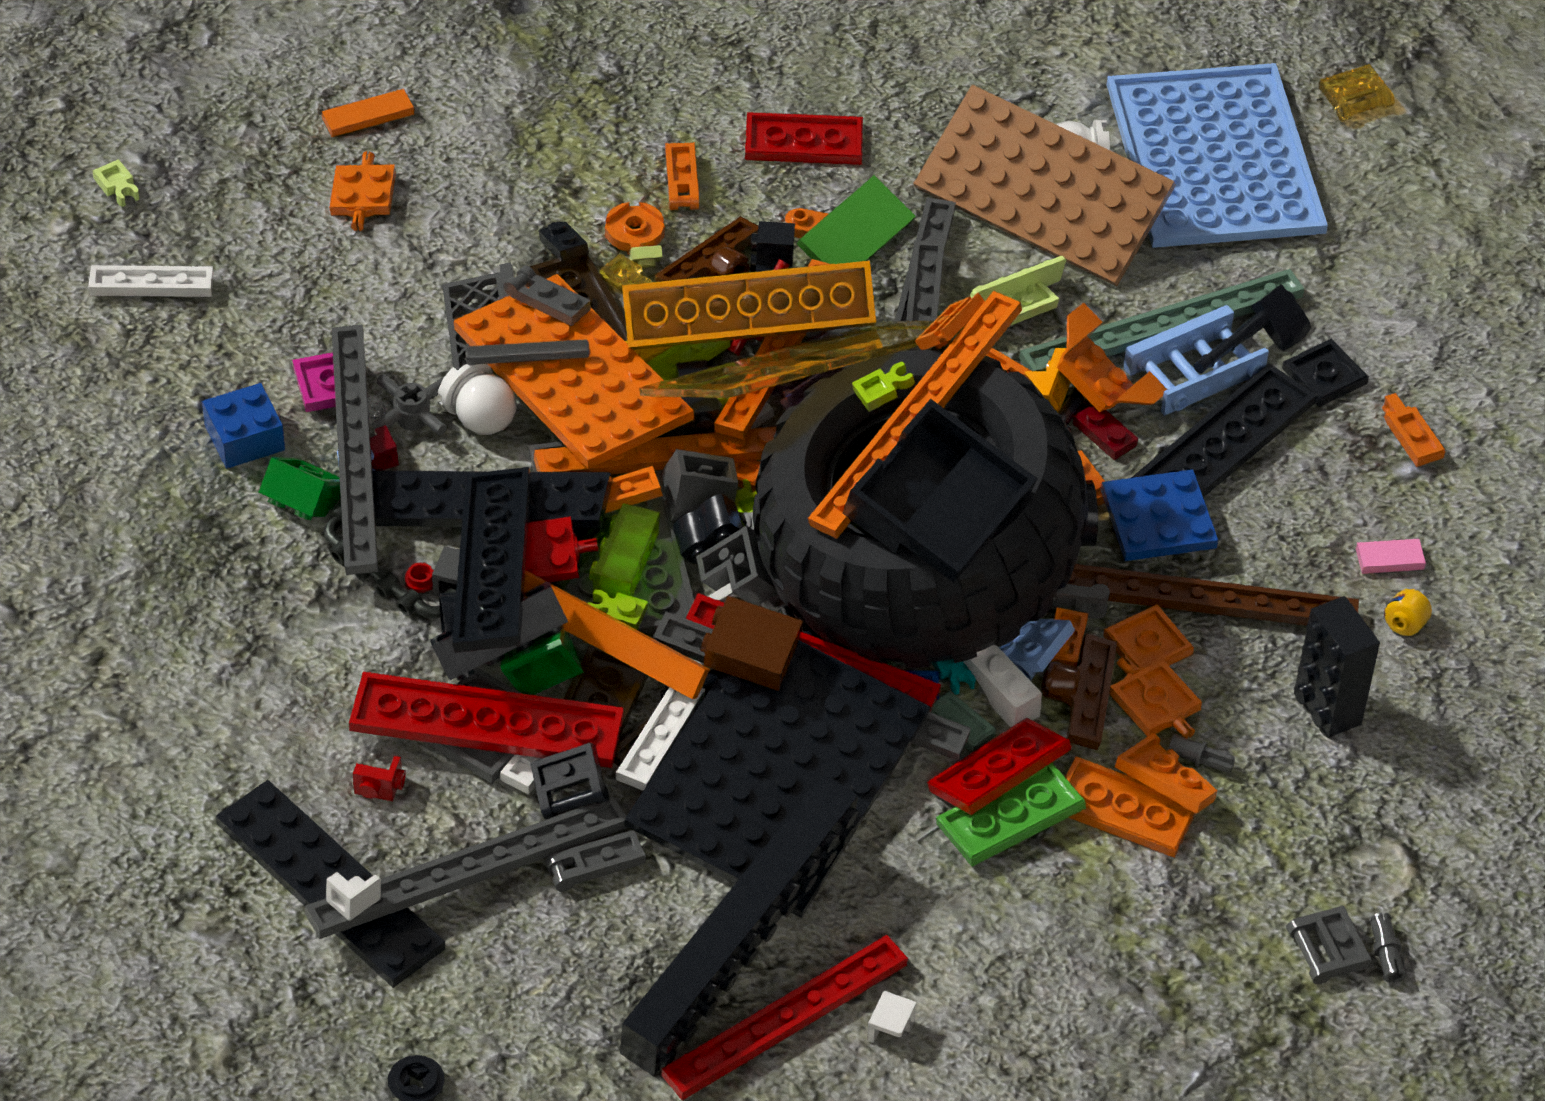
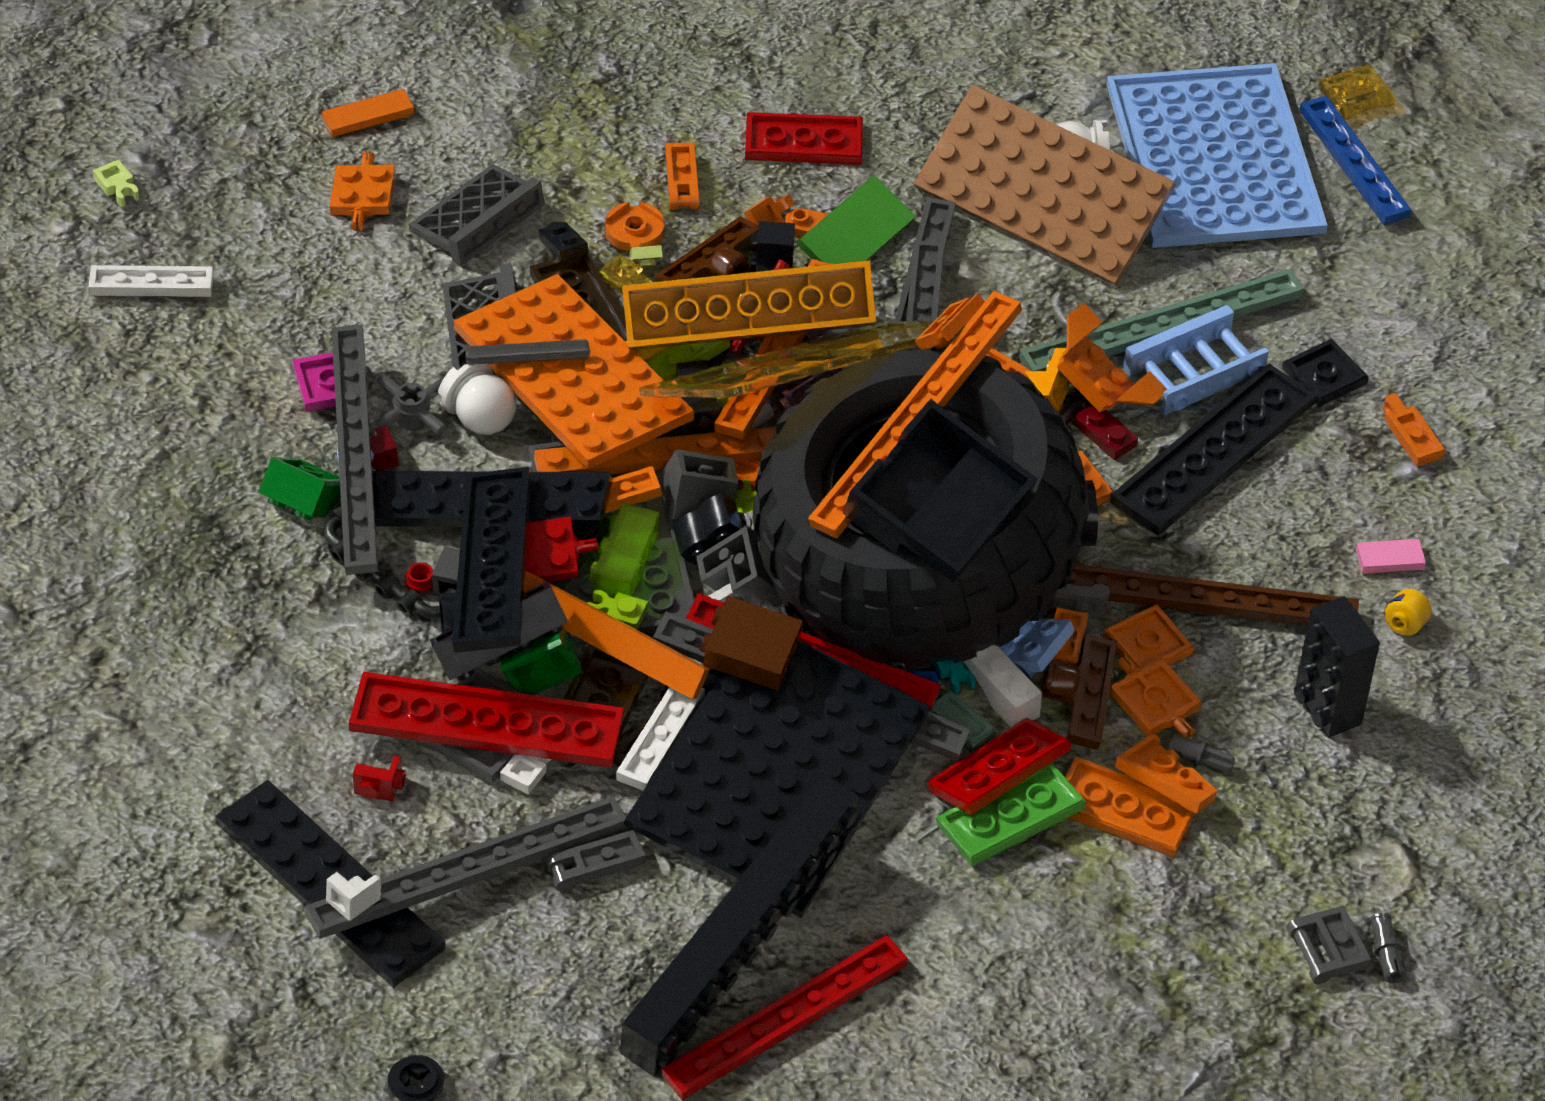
(243, 425): blue brick -> none
(488, 223): none -> dark grey fence
(547, 296): dark grey plate -> none
(567, 770): black plate -> none
(769, 210): none -> orange plate
(881, 388): lime plate -> none
(892, 1016): white panel -> none
(1028, 287): yellowish green bracket -> none
(1159, 515): blue plate -> none
(1275, 313): black piece -> none
(1355, 160): none -> blue plate

